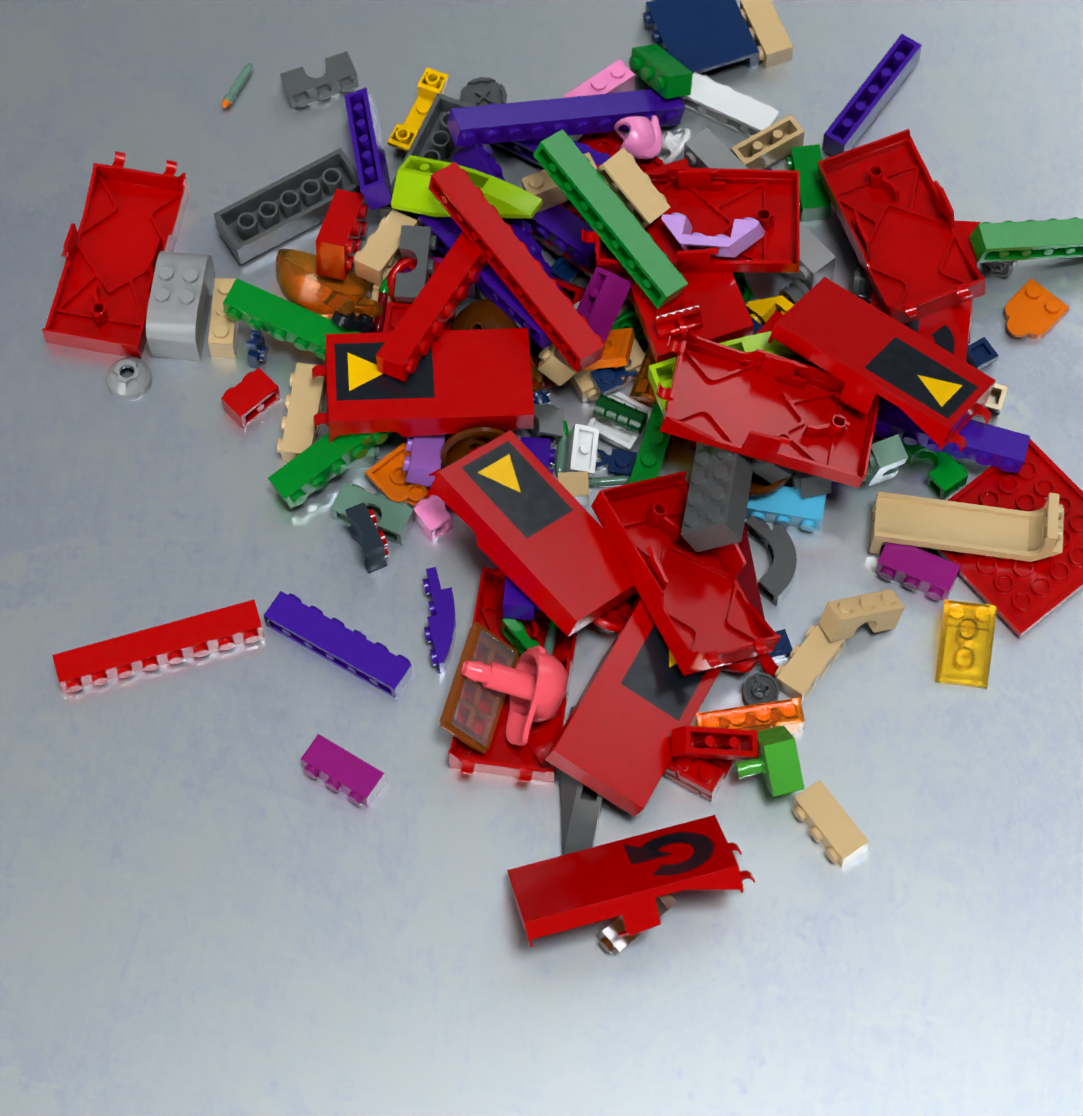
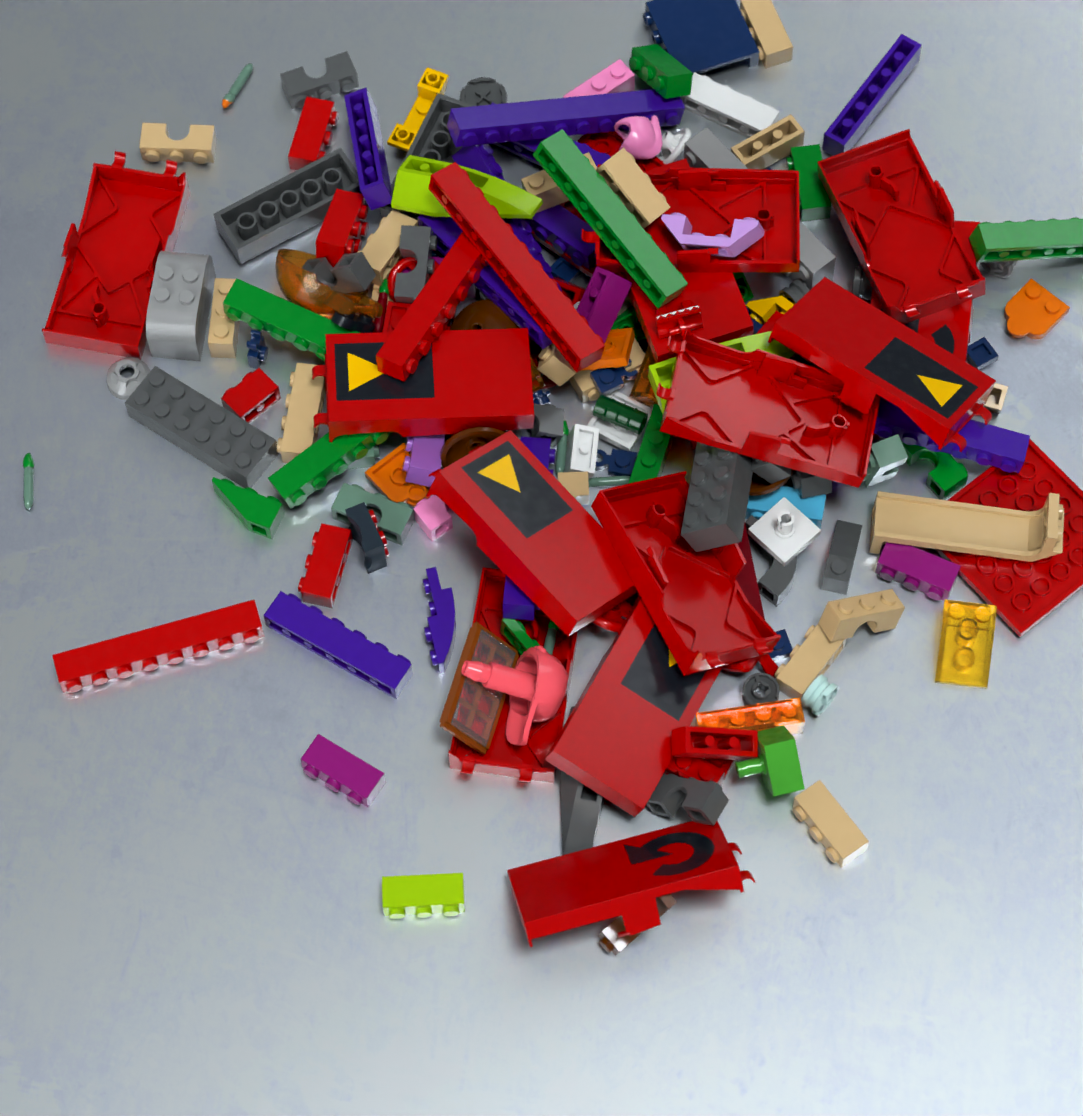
(28, 487): none -> sand green piece
(196, 147): none -> tan arch
(202, 428): none -> dark grey brick
(256, 512): none -> green slope
(312, 132): none -> red brick
(325, 565): none -> red brick
(349, 274): none -> dark grey arch
(423, 895): none -> lime brick
(698, 798): none -> dark grey arch
(784, 531): none -> white tile
(819, 695): none -> light aqua wheel
(841, 557): none -> dark grey slope

